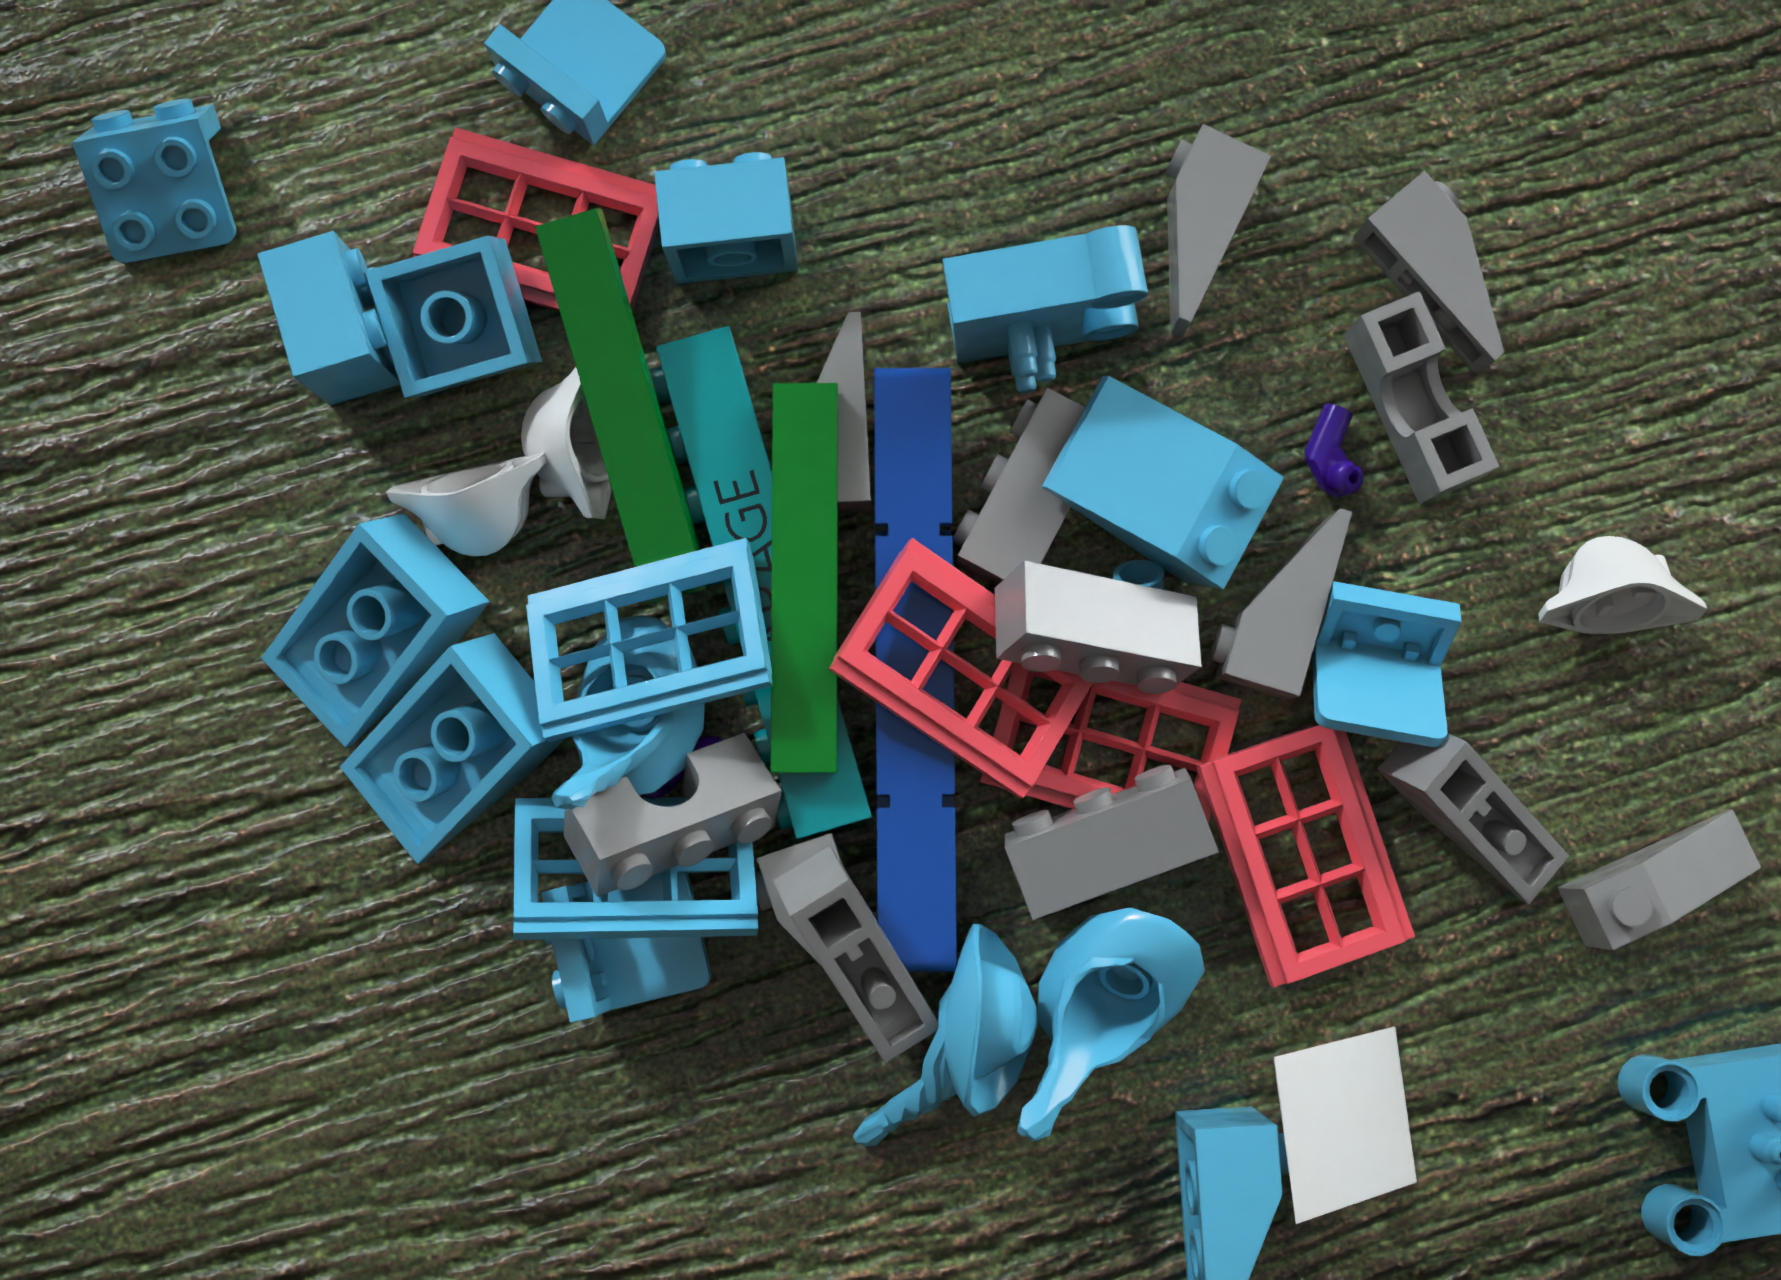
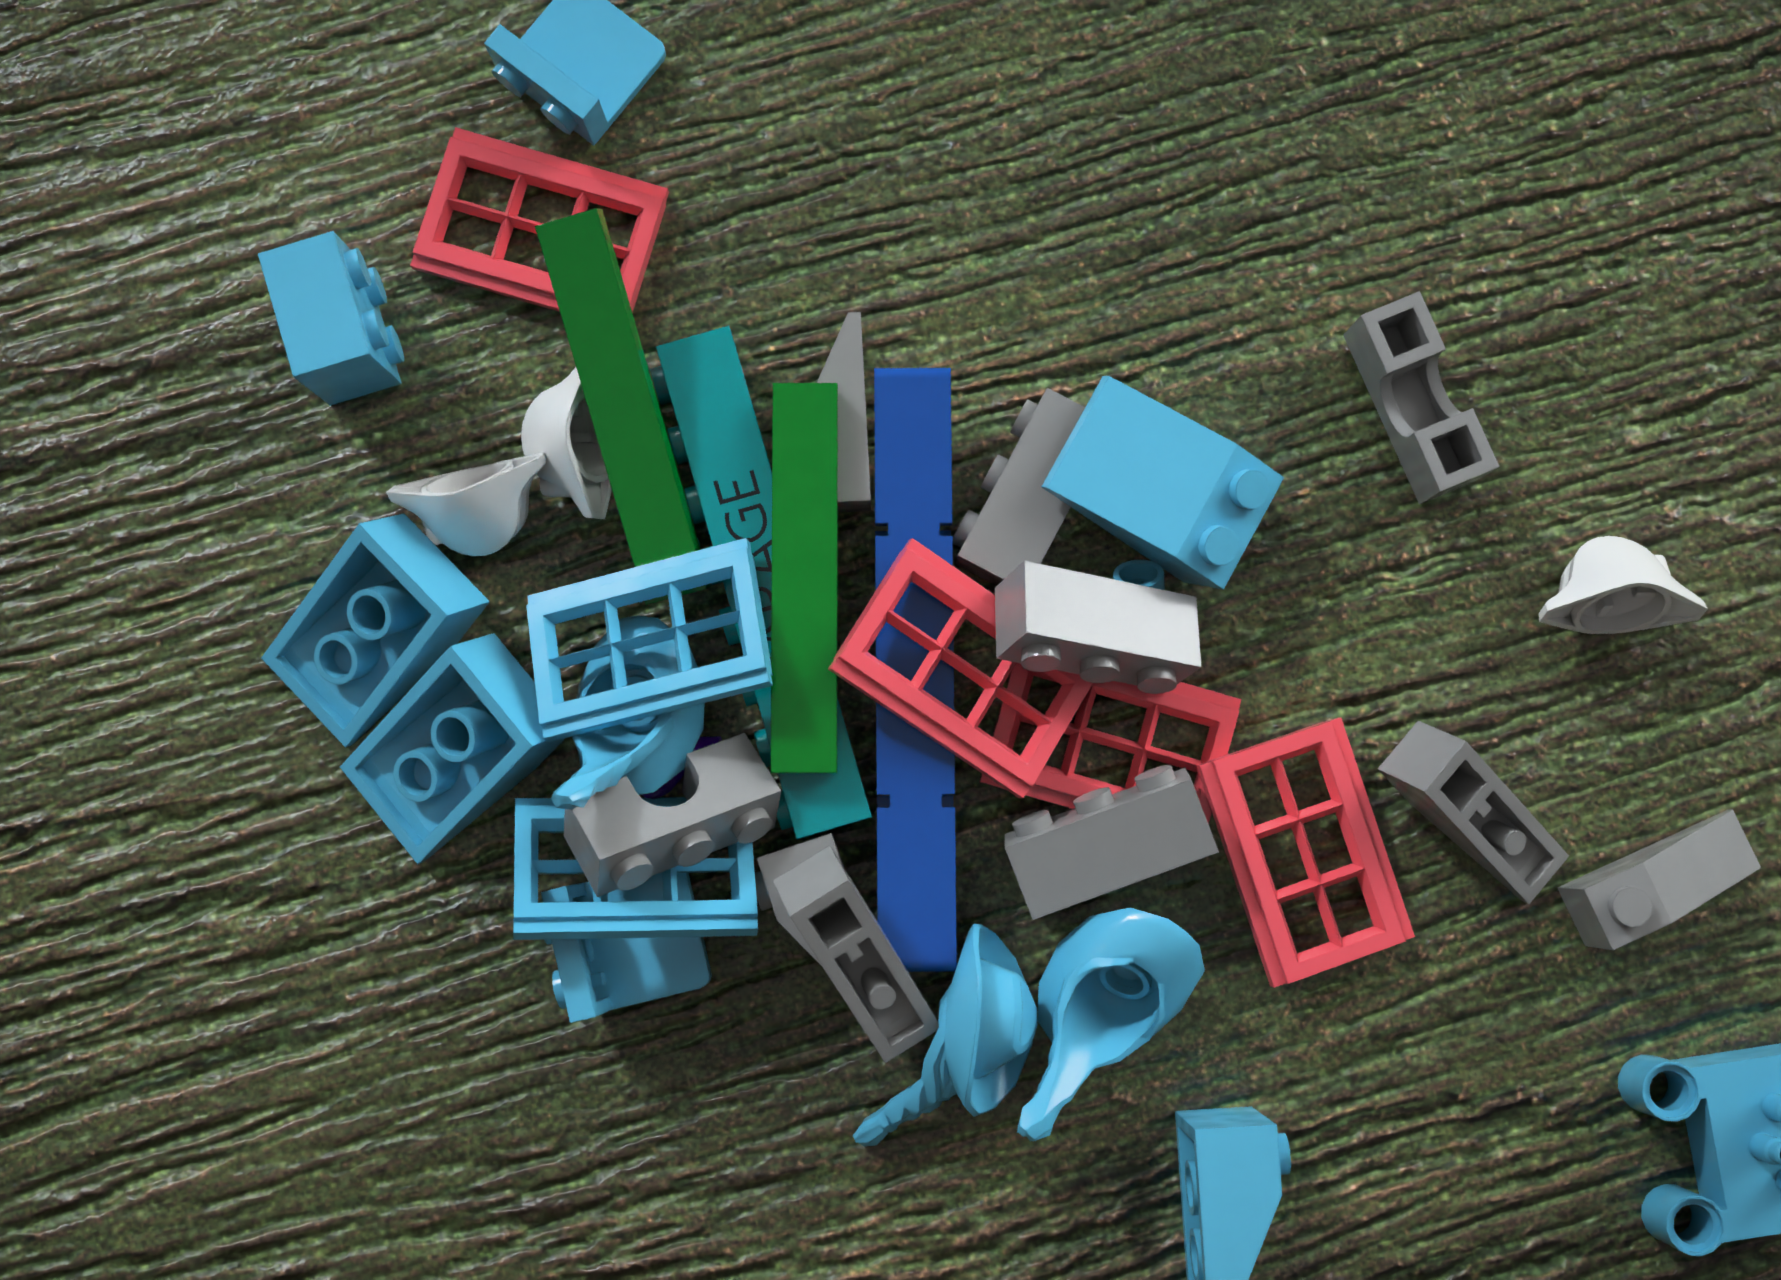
(156, 181): medium azure bracket -> none
(453, 316): medium azure brick -> none
(726, 218): medium azure brick -> none
(1044, 297): medium azure piece -> none
(1203, 211): light grey slope -> none
(1277, 628): light grey slope -> none
(1325, 456): dark purple arm -> none
(1344, 1122): white sticker -> none
(1382, 664): medium azure bracket -> none
(1429, 248): light grey slope -> none

